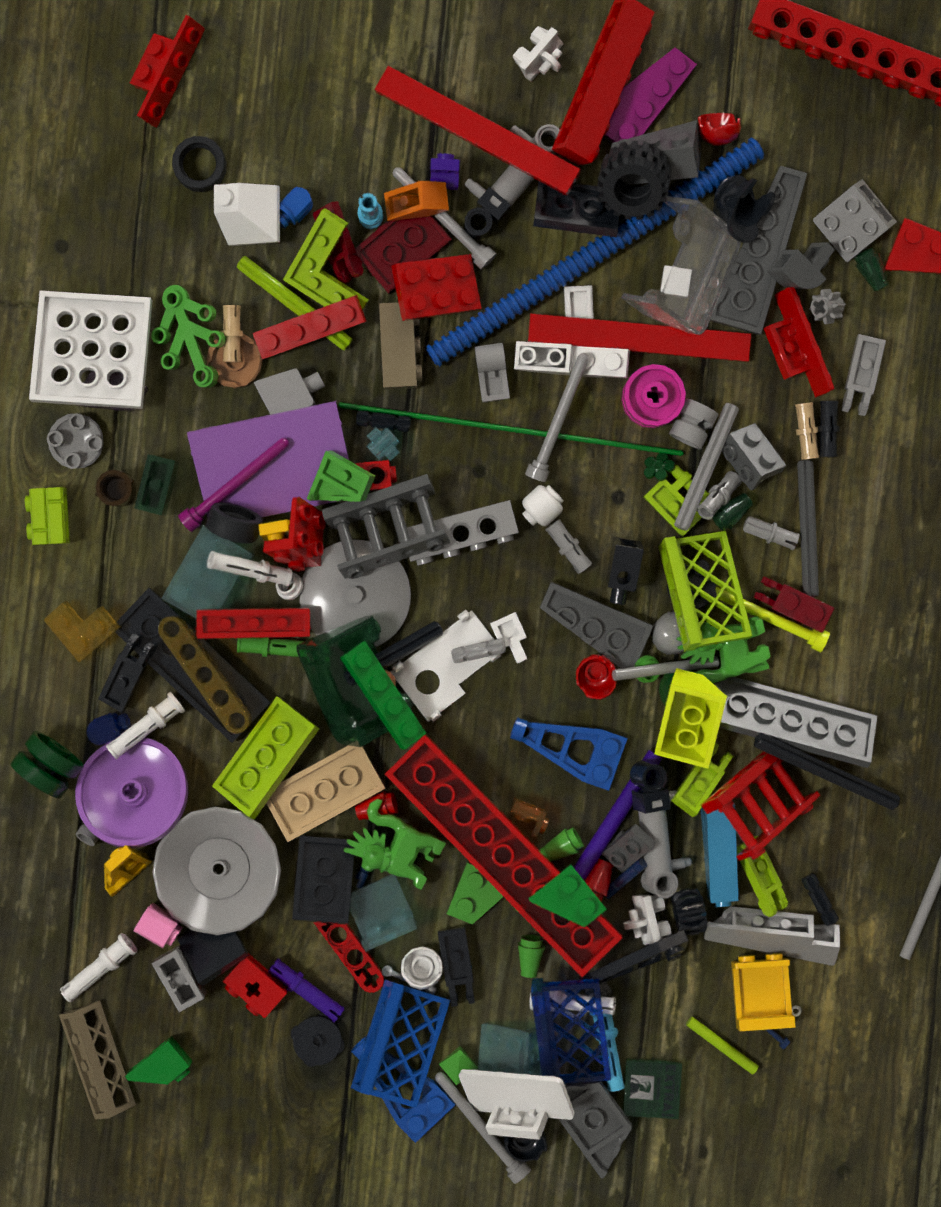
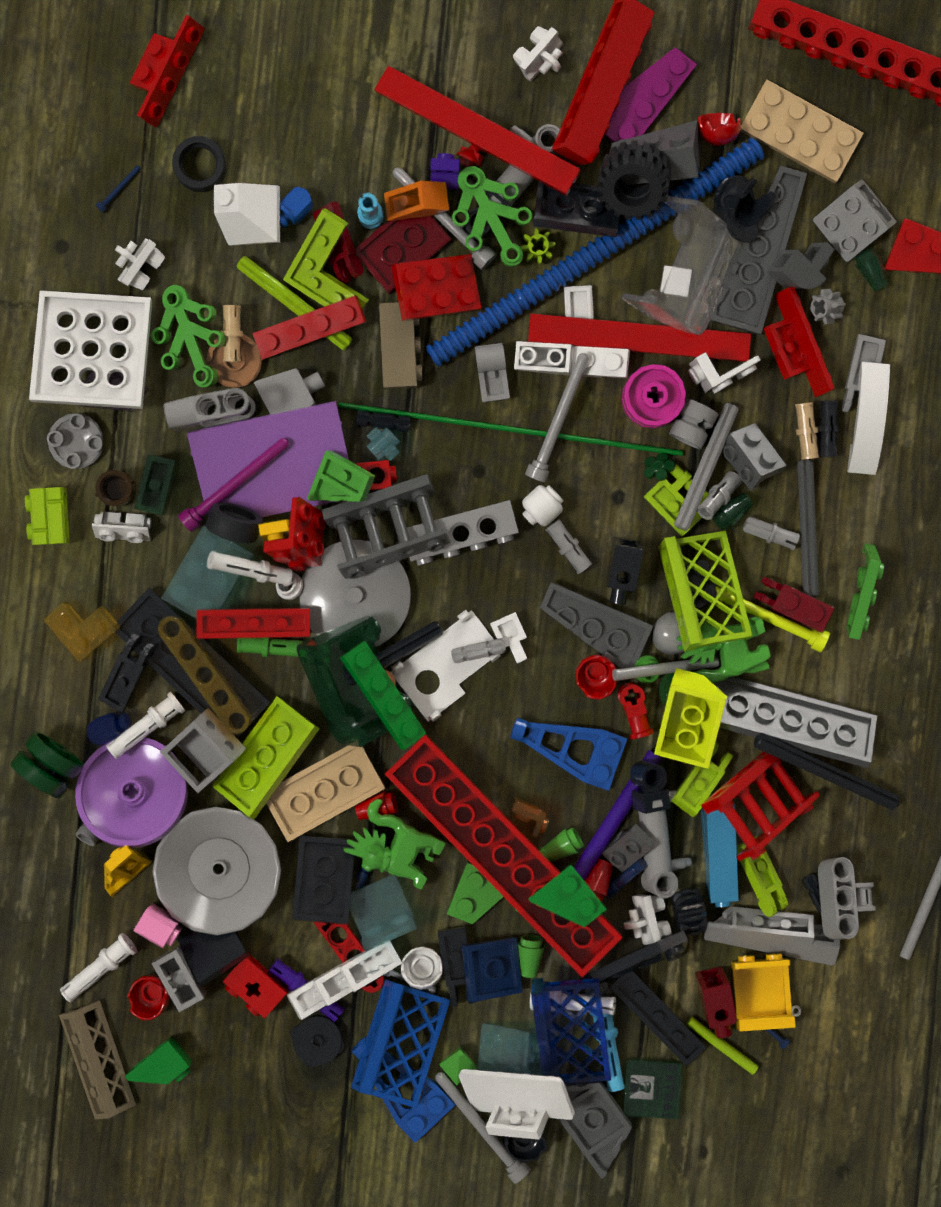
(102, 206): none -> dark blue piece
(108, 527): none -> white hinge
(145, 253): none -> white hips
(148, 997): none -> red hair
(192, 412): none -> light grey connector
(208, 746): none -> light grey piece
(343, 979): none -> white slope
(470, 156): none -> red plate
(488, 212): none -> bright green plant
(492, 969): none -> dark blue plate
(536, 238): none -> lime gear
(635, 711): none -> red connector
(658, 1017): none -> black plate
(704, 373): none -> white bracket
(716, 1000): none -> dark red torso
(801, 131): none -> tan plate
(853, 898): none -> light grey piece
(867, 576): none -> bright green wing
(870, 418): none -> white slope

